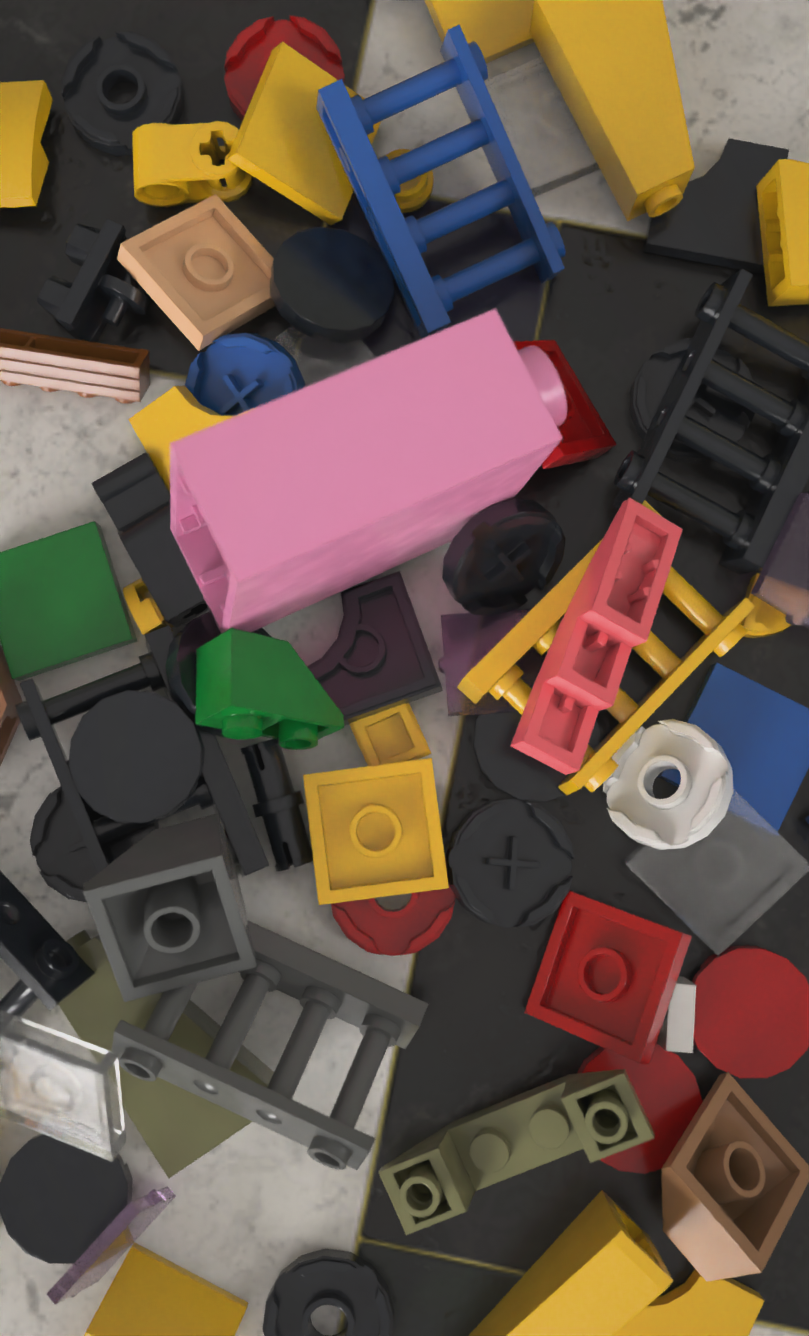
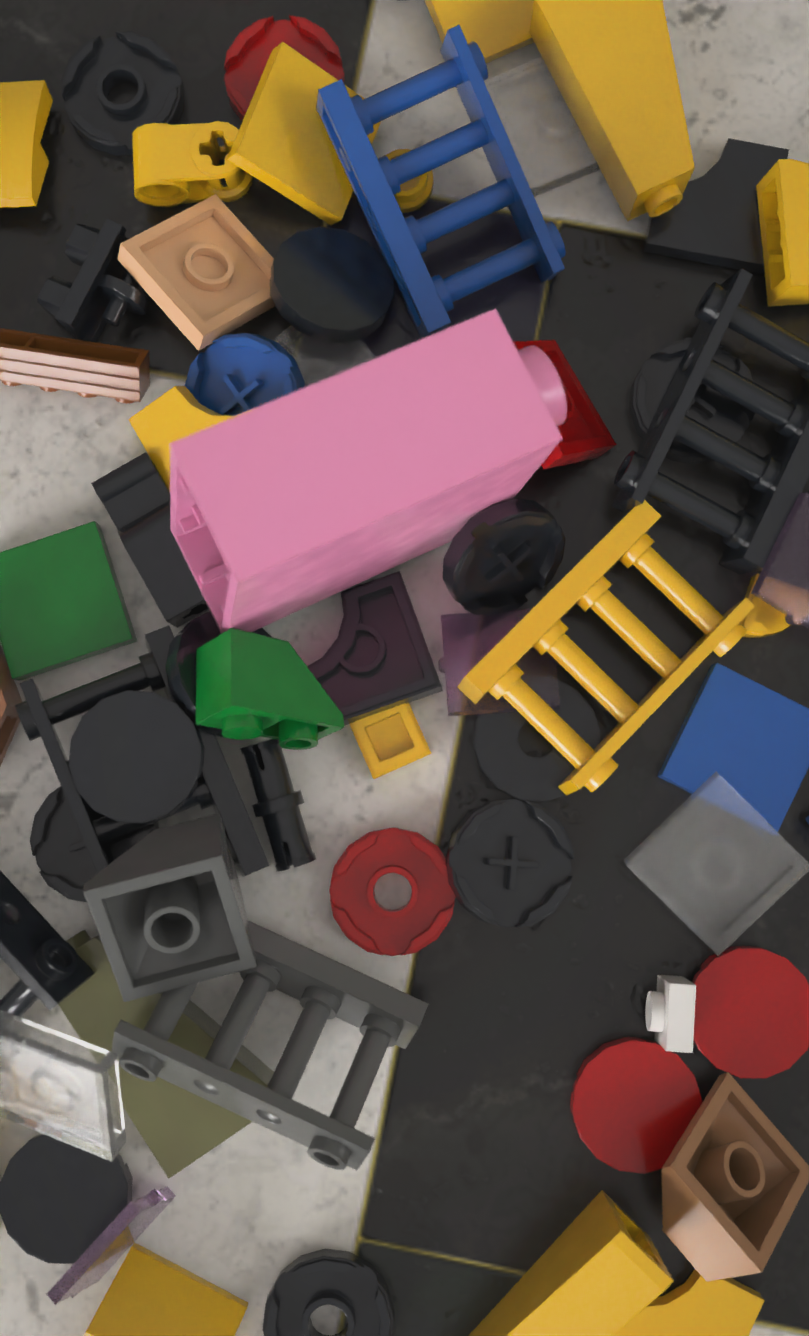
(144, 607): yellow tile -> none
(375, 831): yellow tile -> none
(511, 1137): olive slope -> none
(595, 638): coral slope -> none
(608, 976): red tile -> none
(693, 808): white tile -> none

